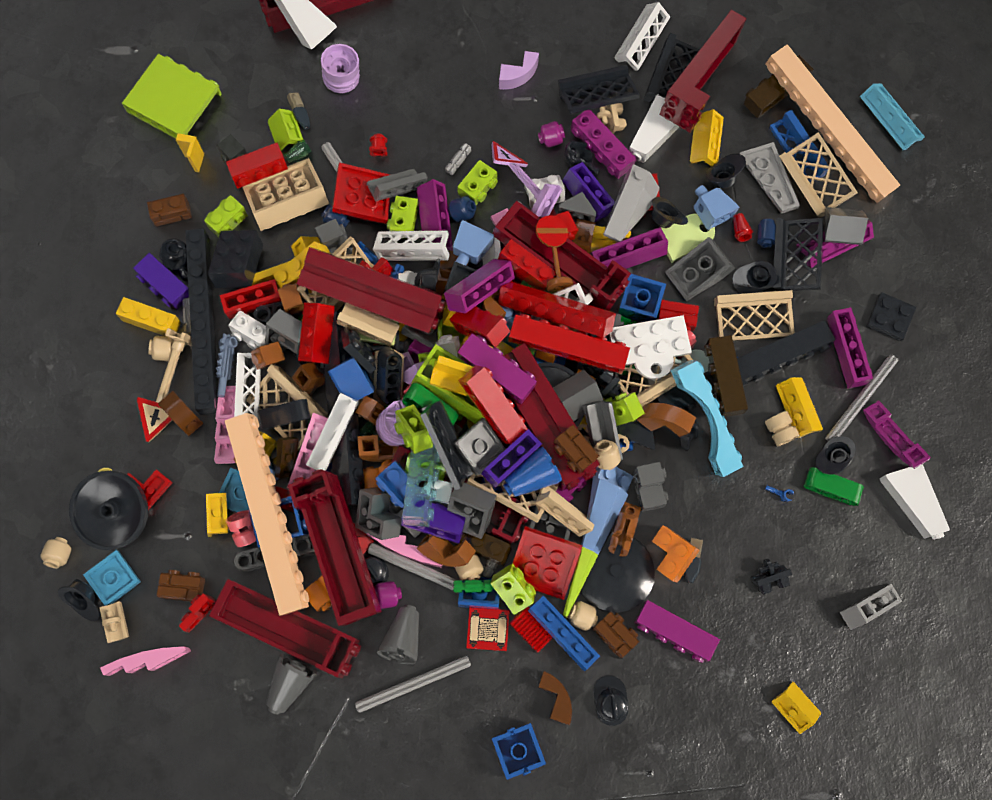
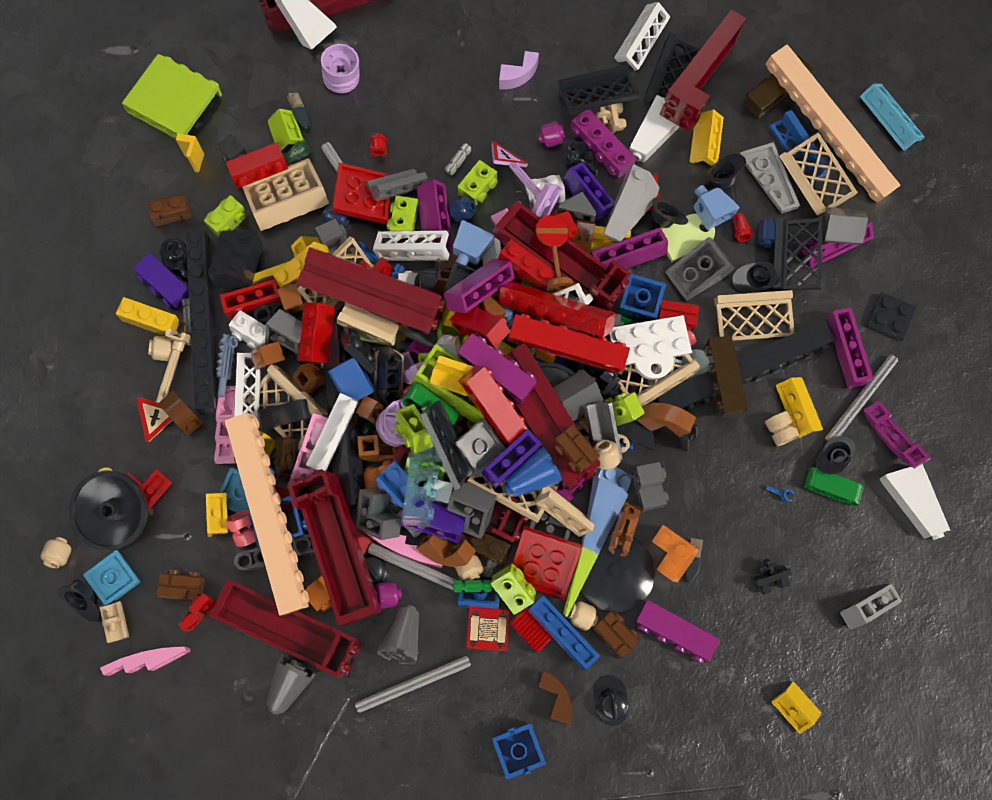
(722, 452): medium azure arch -> none

